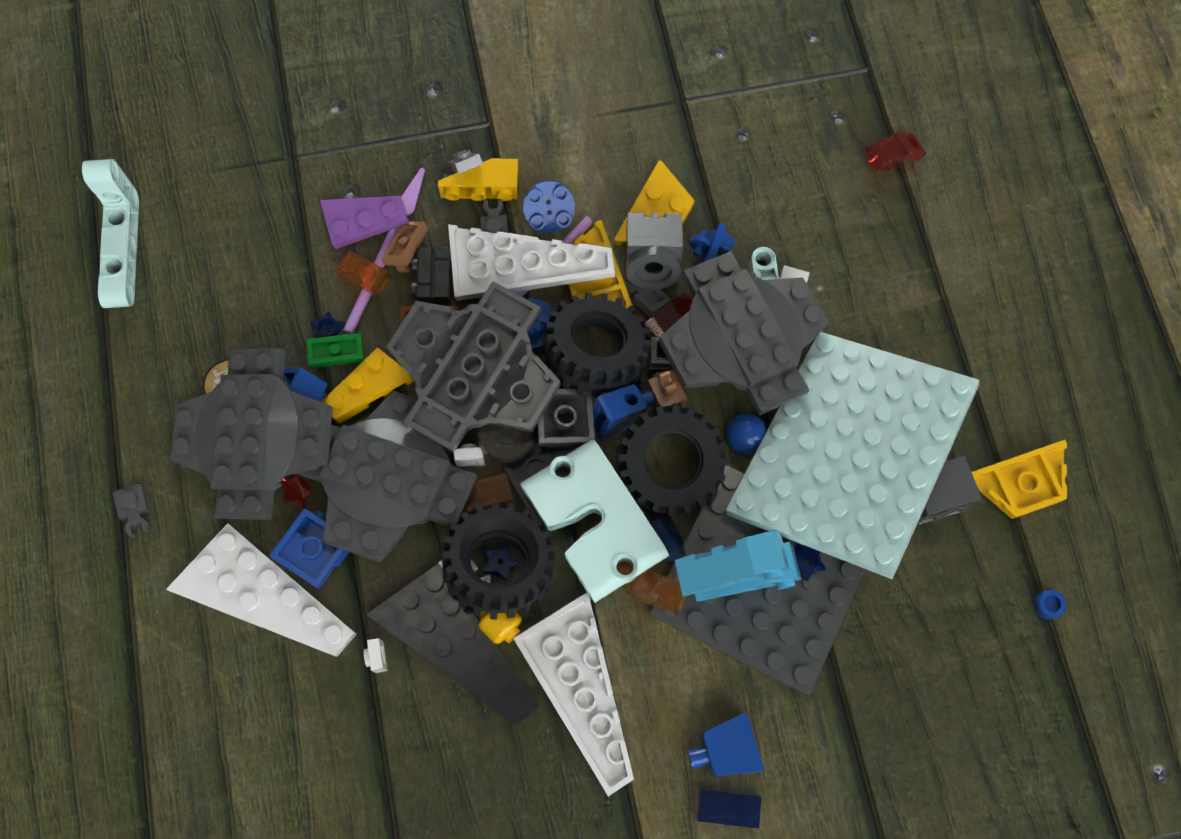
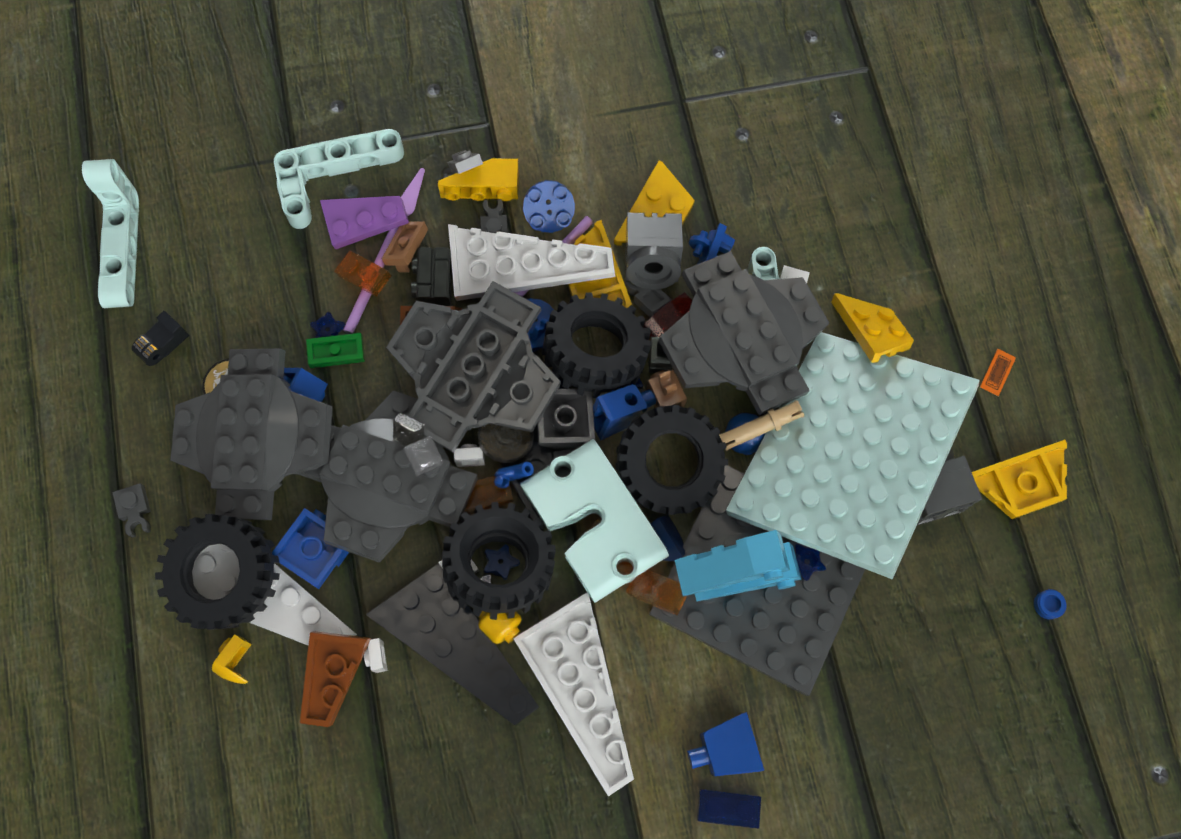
(159, 340): none -> black leg
(230, 654): none -> yellow plate
(254, 578): none -> black tyre
(302, 488): clear red plate -> none
(320, 160): none -> light aqua beam
(328, 675): none -> dark orange wing
(366, 383): yellow wing -> none
(407, 430): none -> clear smoke plate
(423, 455): none -> clear plate
(512, 473): none -> blue arm
(762, 425): none -> tan pin
(873, 327): none -> yellow wing
(893, 150): clear red slope -> none
(998, 372): none -> sticker

